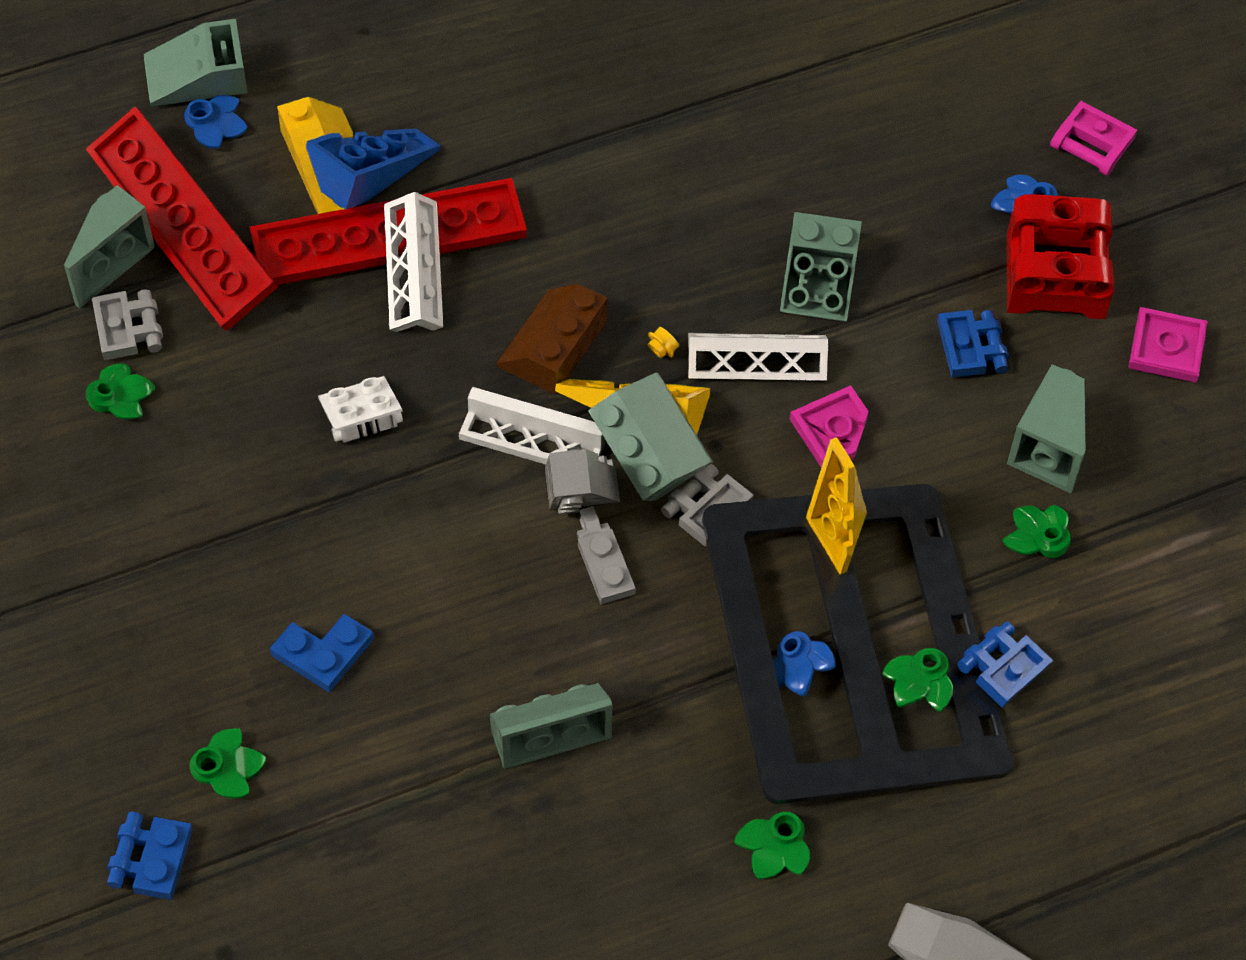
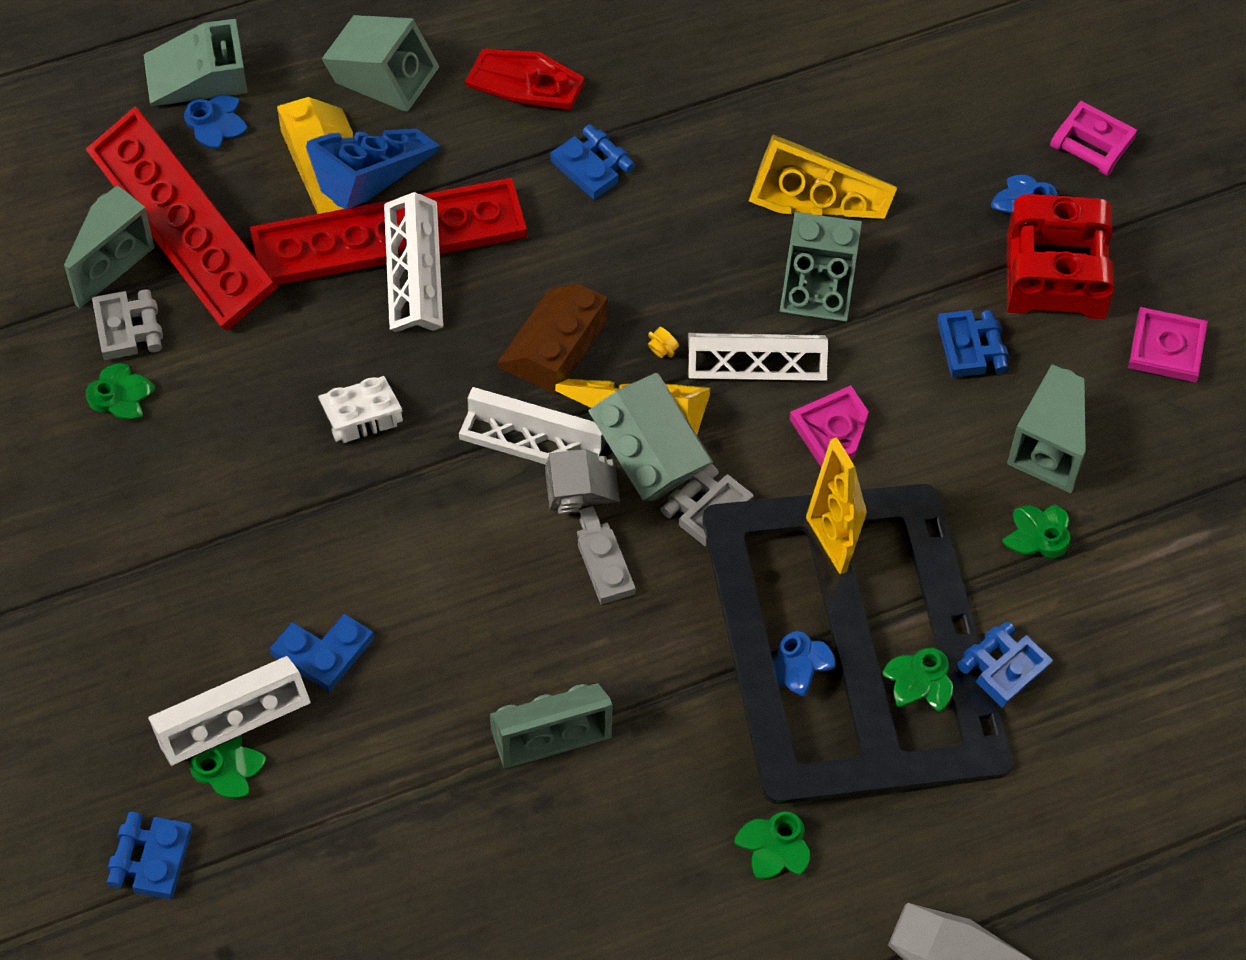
(229, 710): none -> white brick
(382, 59): none -> sand green slope
(525, 78): none -> red piece
(583, 165): none -> blue plate
(812, 183): none -> yellow wedge

